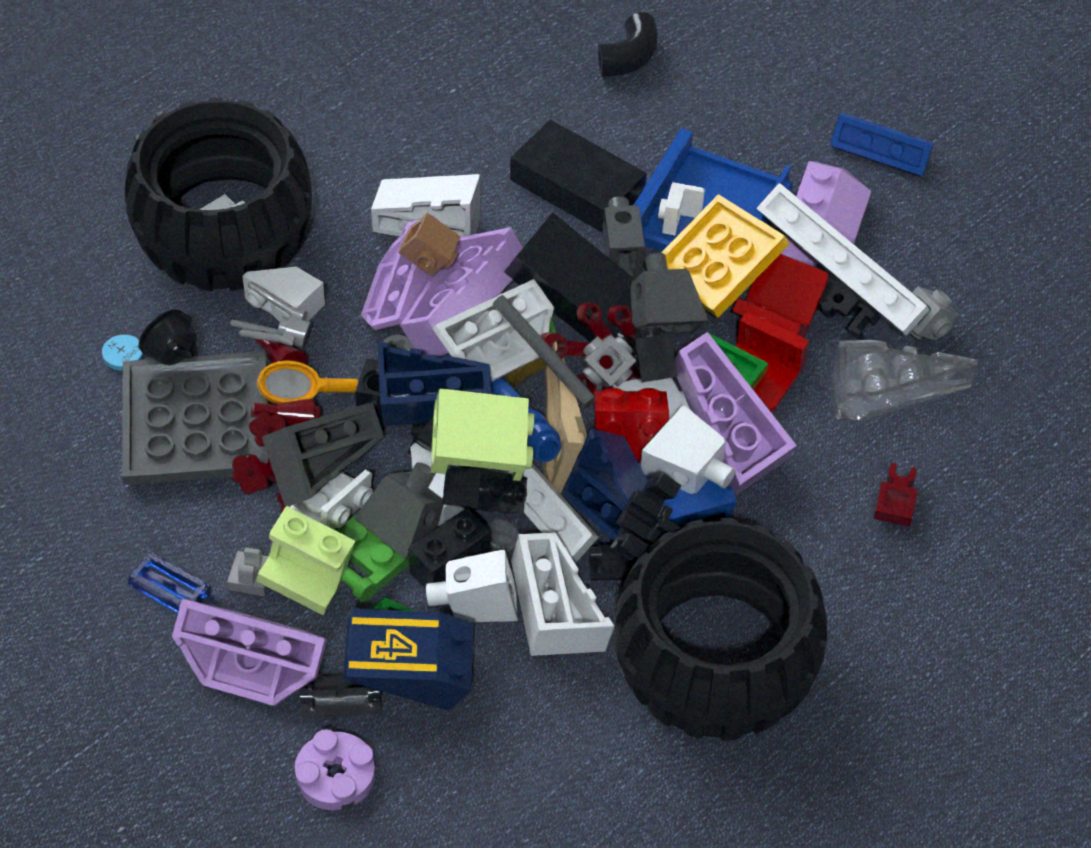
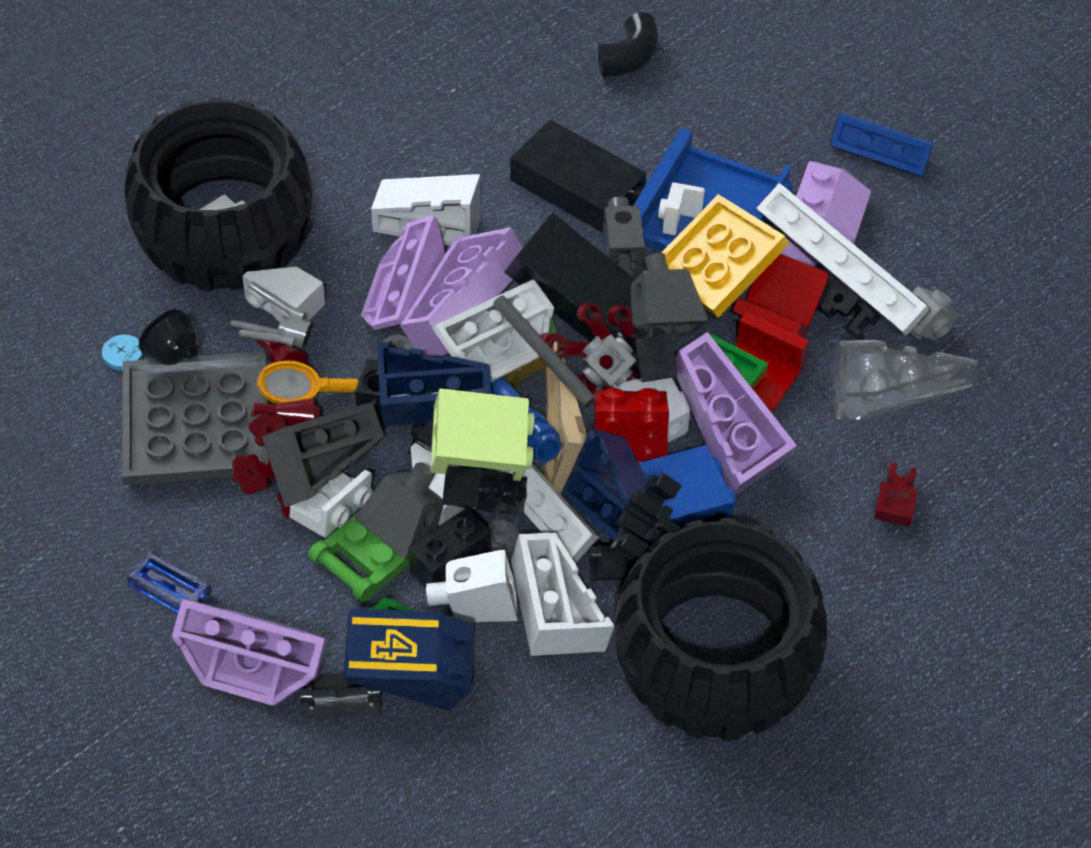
(245, 572): light grey tile -> none
(306, 560): yellowish green panel -> none
(342, 789): lavender plate -> none
(430, 244): medium nougat brick -> none
(688, 453): white torso -> none

